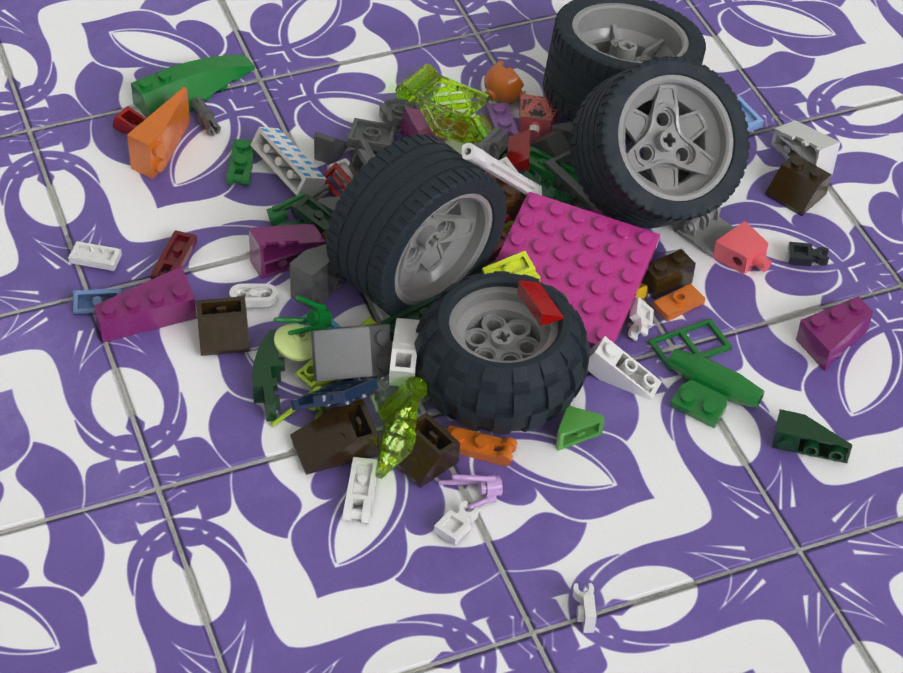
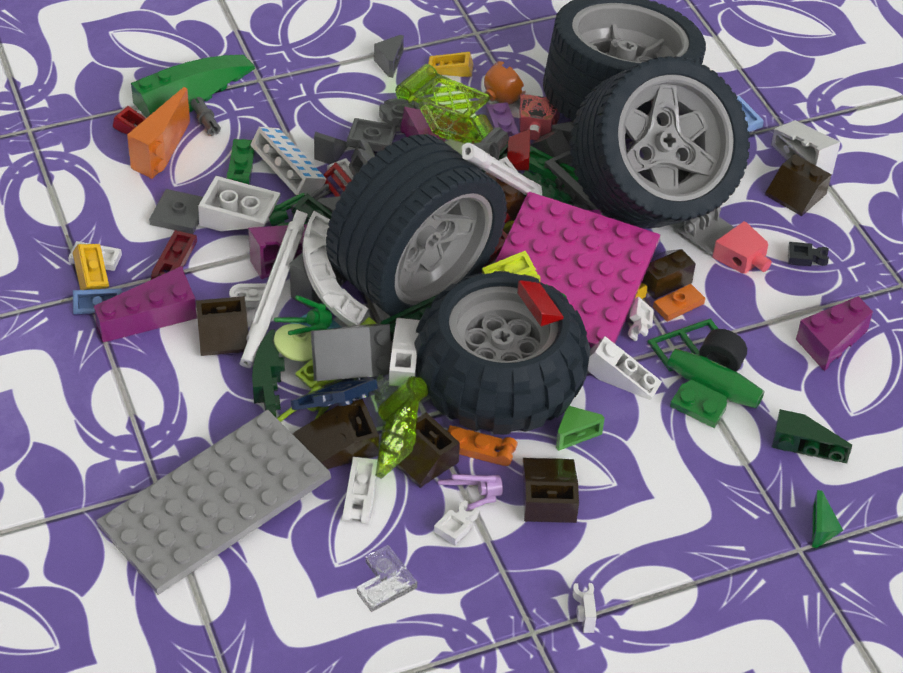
(90, 267): none -> yellow slope
(177, 211): none -> dark grey plate
(213, 501): none -> light grey plate
(235, 205): none -> white slope
(273, 288): none -> white piece
(323, 277): none -> white tile
(388, 54): none -> dark grey slope
(390, 582): none -> clear plate
(457, 64): none -> yellow slope
(550, 490): none -> dark brown slope
(724, 348): none -> black tyre
(824, 521): none -> green slope

